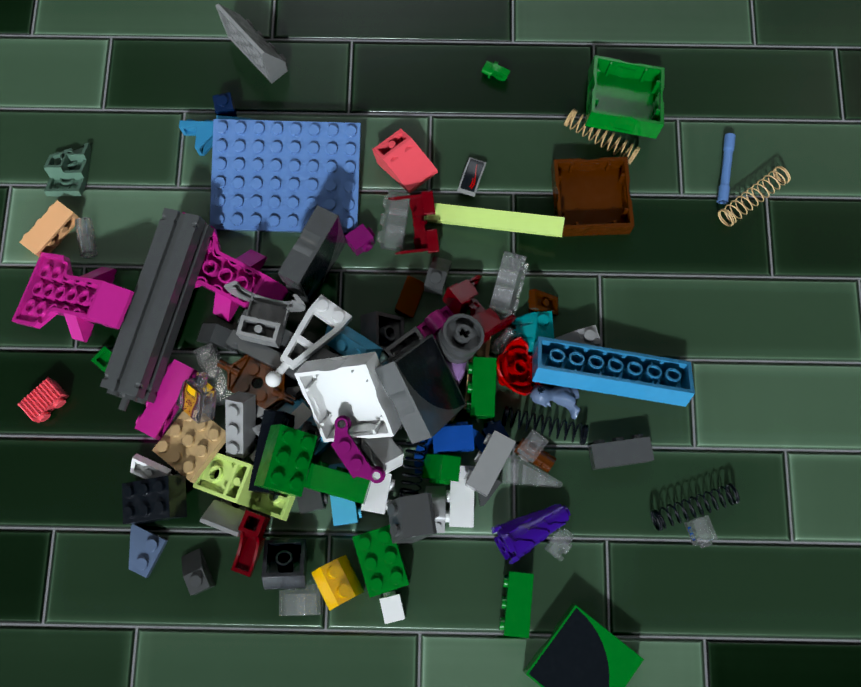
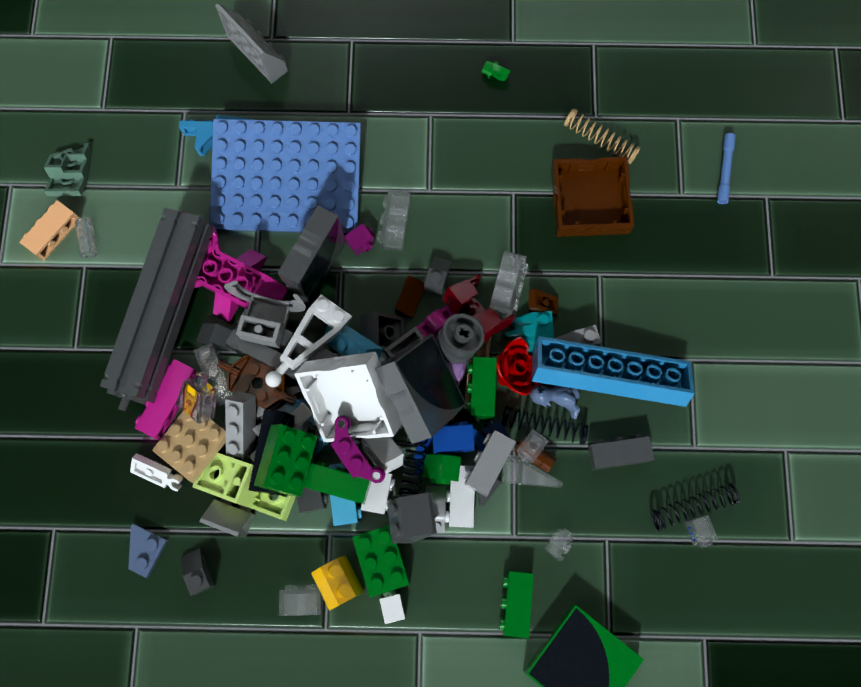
(43, 400): coral brick -> none
(80, 299): dark pink piece -> none
(102, 358): green plate -> none
(154, 499): black brick -> none
(224, 105): dark blue brick -> none
(251, 542): dark red arch -> none
(284, 564): black brick -> none
(404, 161): coral slope -> none
(421, 205): dark red piece -> none
(471, 177): slope -> none
(497, 220): yellowish green tile -> none
(502, 340): clear cone -> none
(525, 532): dark purple cone -> none
(625, 97): green tile -> none
(731, 214): tan piece -> none

